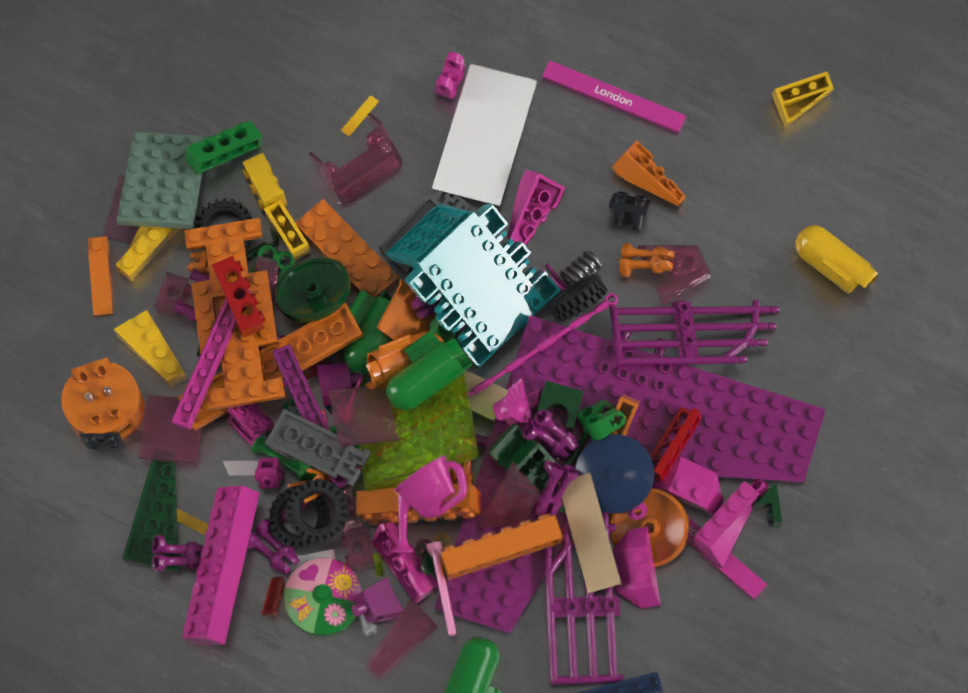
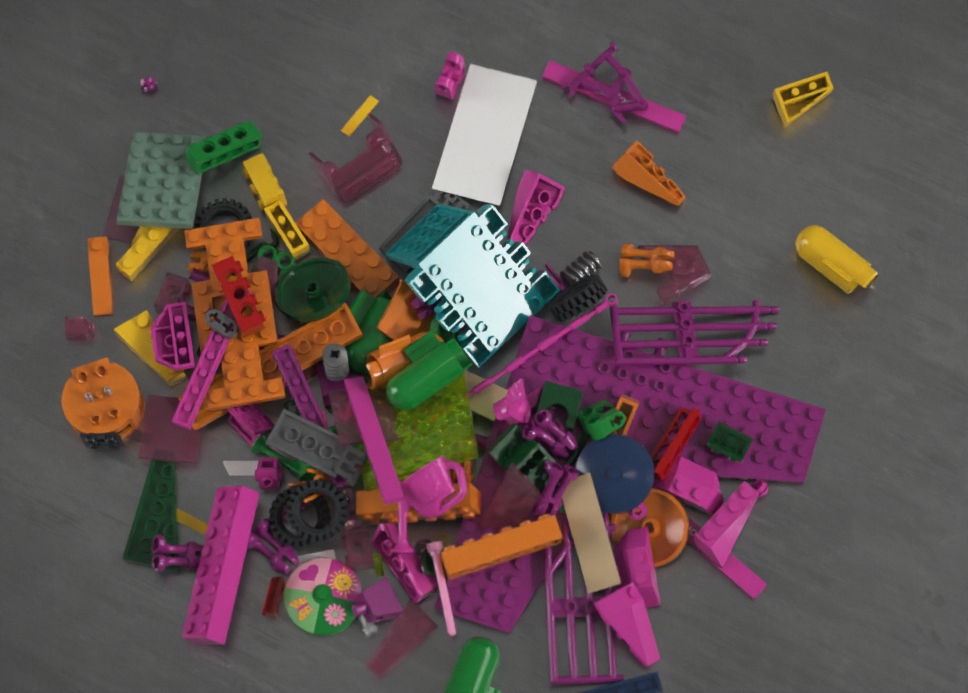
(78, 328): none -> clear pink brick
(148, 84): none -> magenta plate
(173, 338): none -> dark pink wedge
(219, 327): none -> dark grey beam
(335, 362): none -> flat silver piece
(374, 440): none -> dark pink tile
(622, 202): black plate -> none
(624, 76): none -> magenta piece
(629, 617): none -> dark pink wedge
(729, 442): none -> dark green bracket
(771, 501): dark green slope -> none

